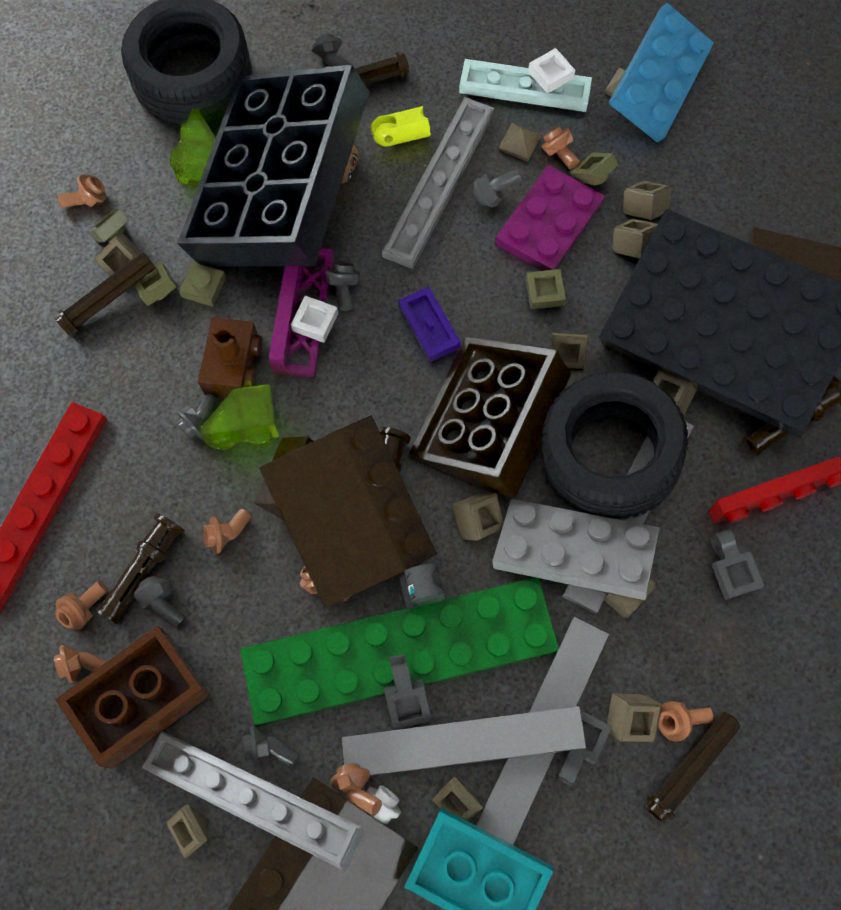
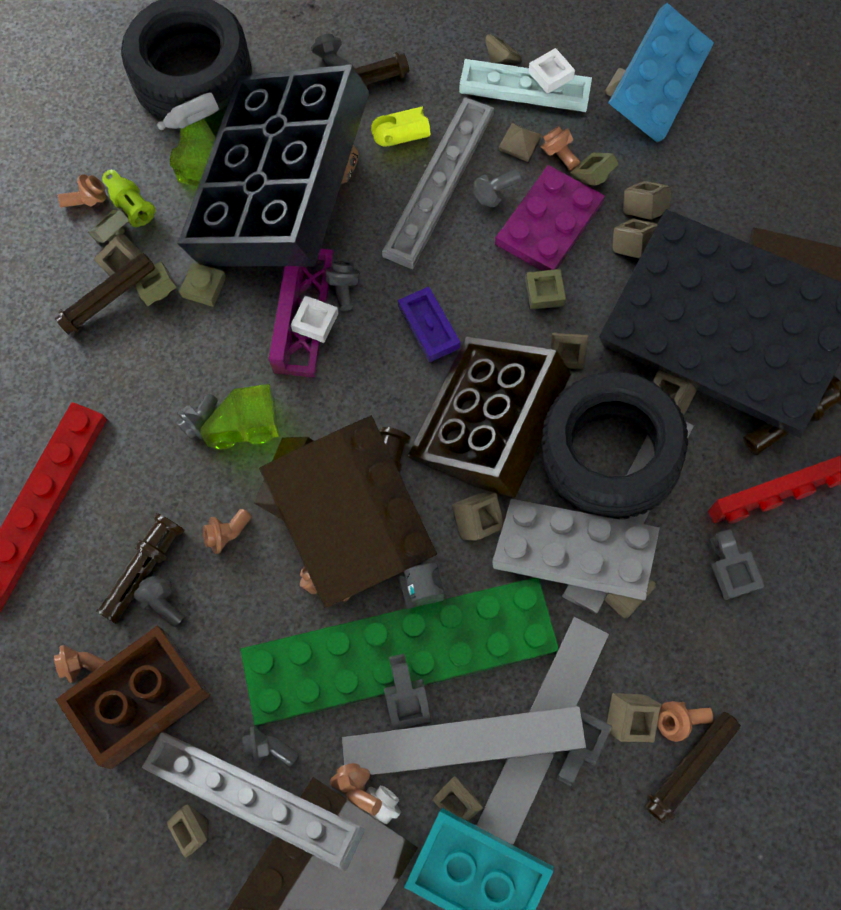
(74, 611): nougat plate -> none
(124, 195): none -> lime piece
(190, 112): none -> light grey piece
(229, 356): reddish brown brick -> none
(501, 52): none -> dark tan slope

